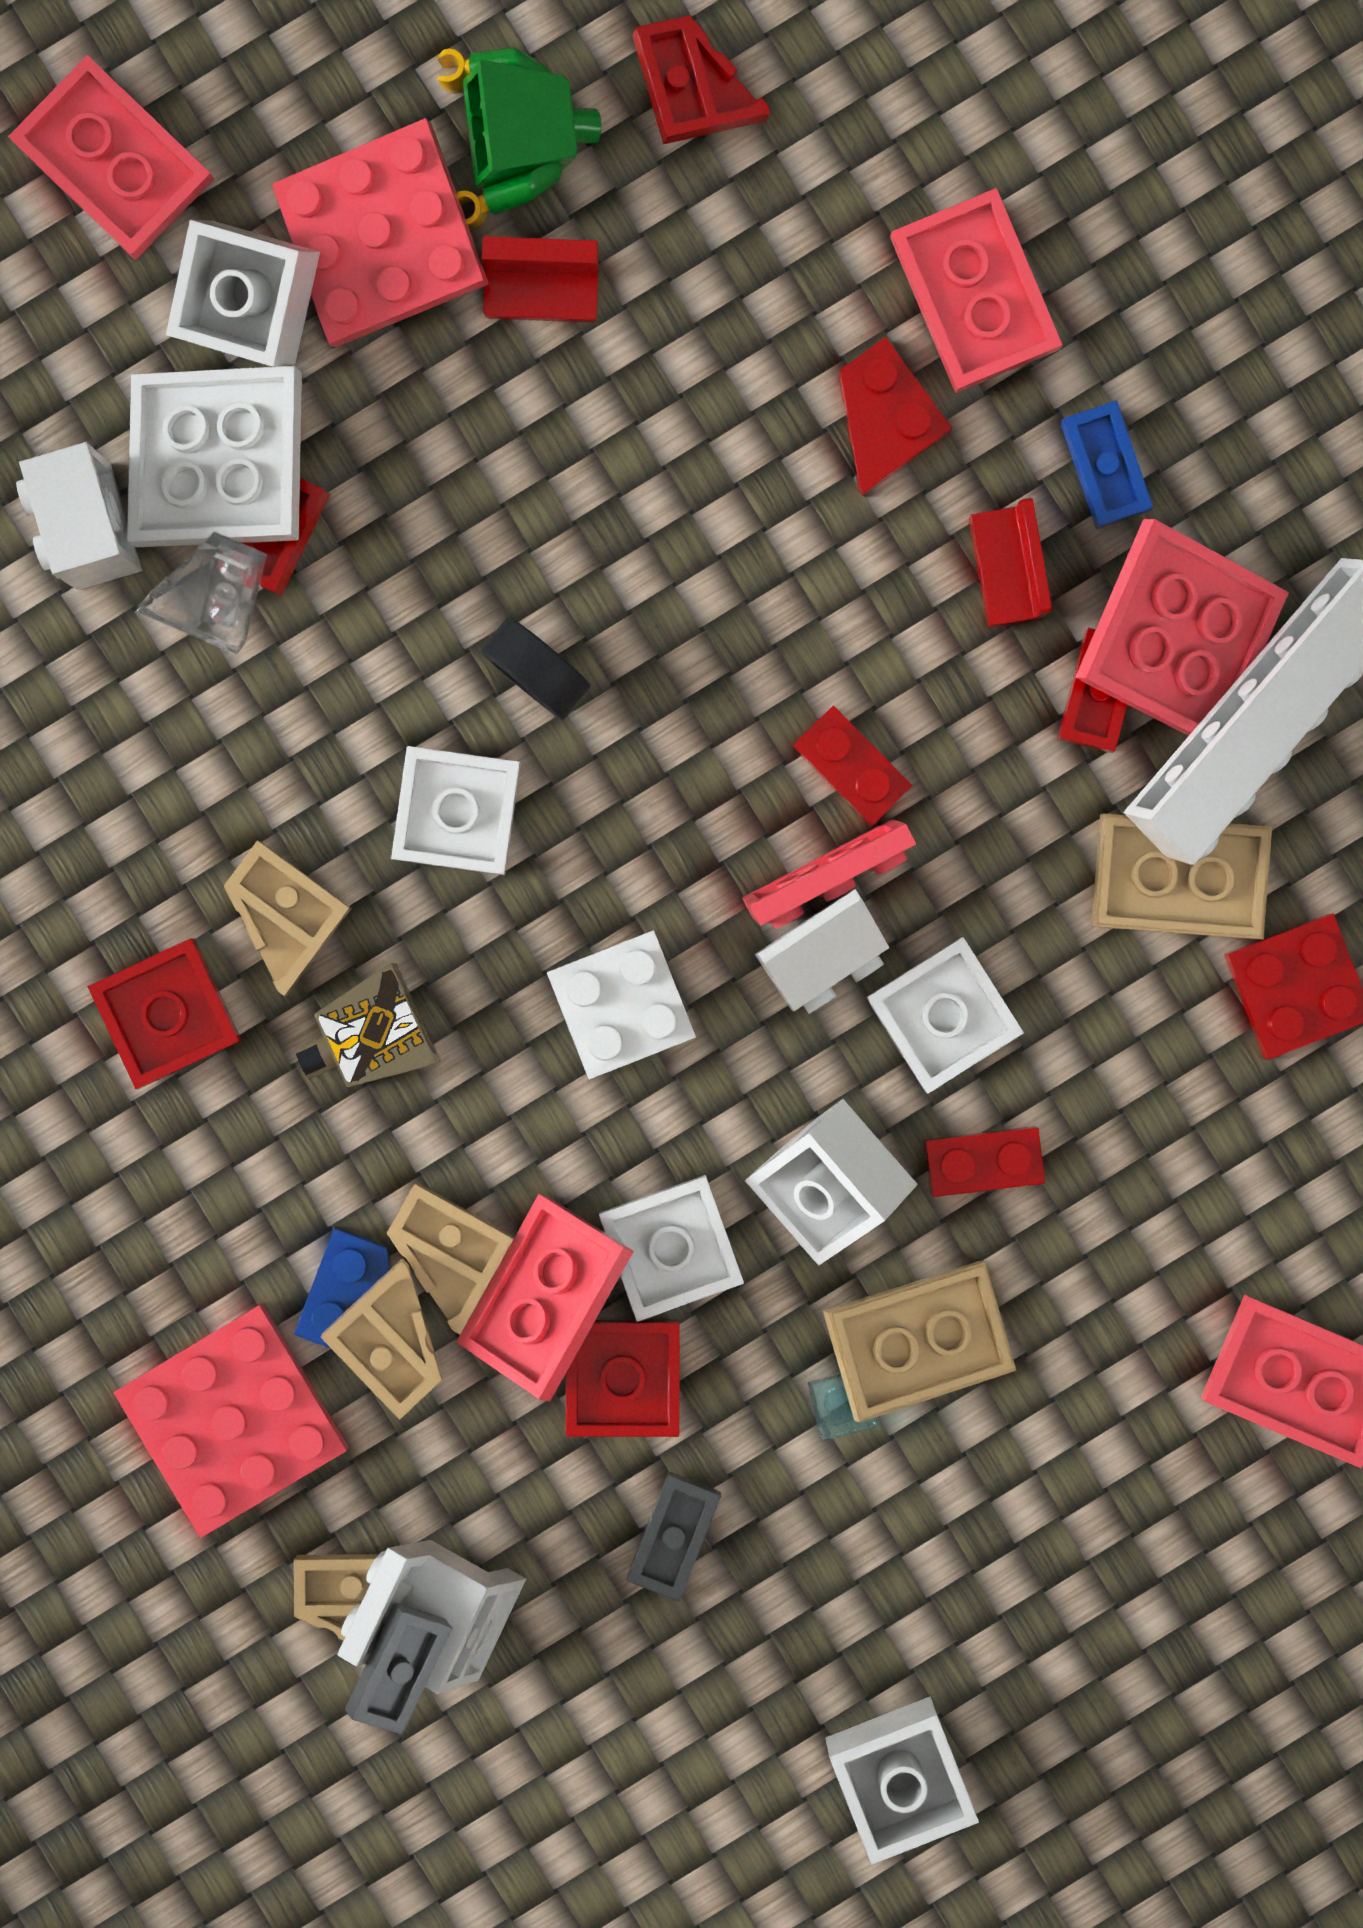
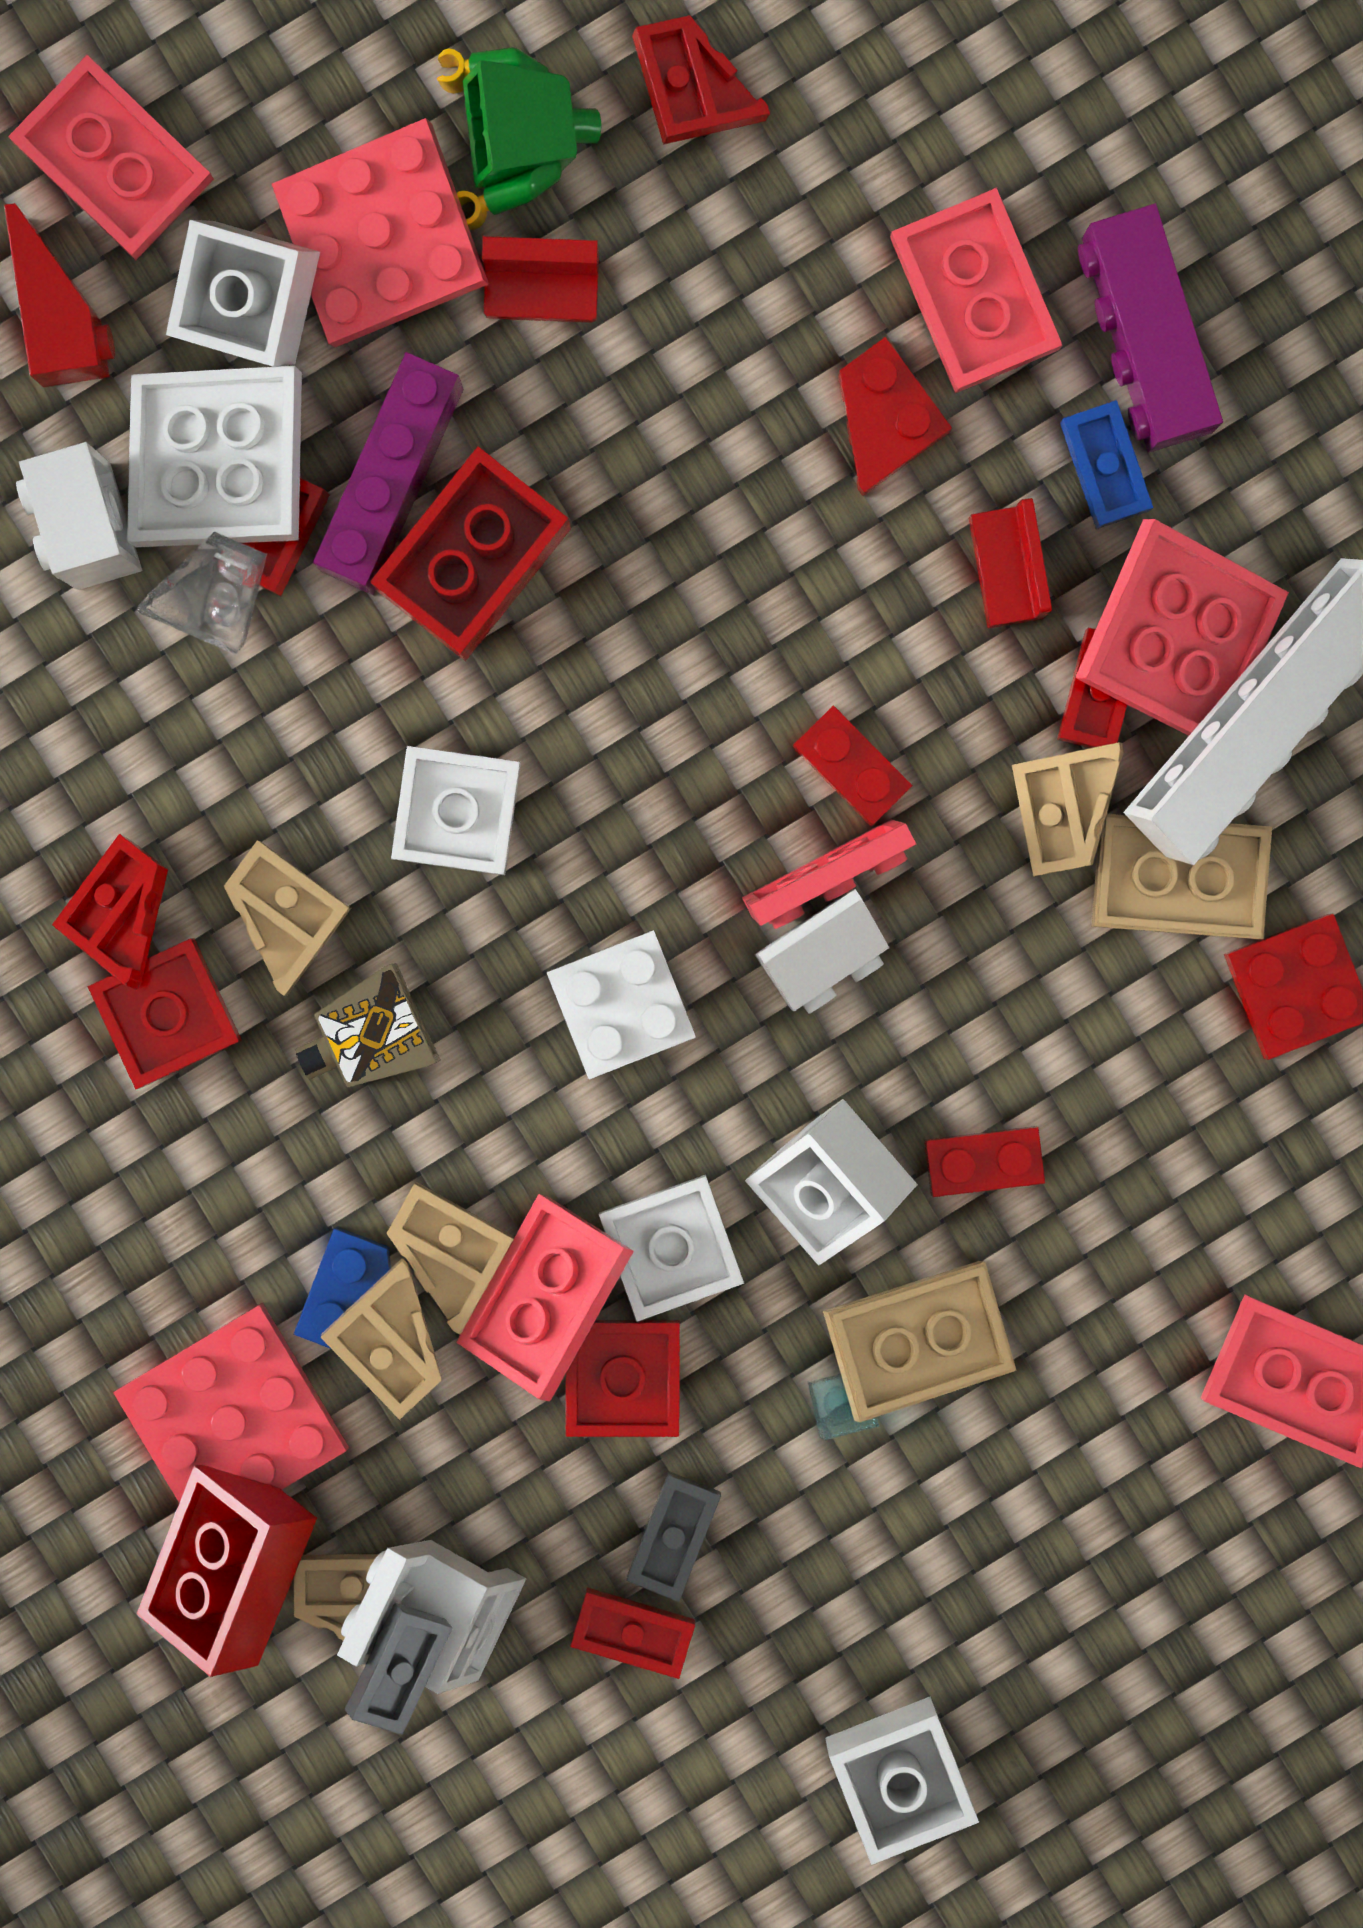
(59, 326): none -> red slope
(117, 910): none -> red wing
(225, 1569): none -> red slope
(389, 472): none -> magenta brick
(471, 553): none -> red brick
(535, 668): black tyre -> none
(633, 1633): none -> red plate
(944, 1015): white plate -> none
(1066, 805): none -> tan wing
(1150, 329): none -> magenta brick

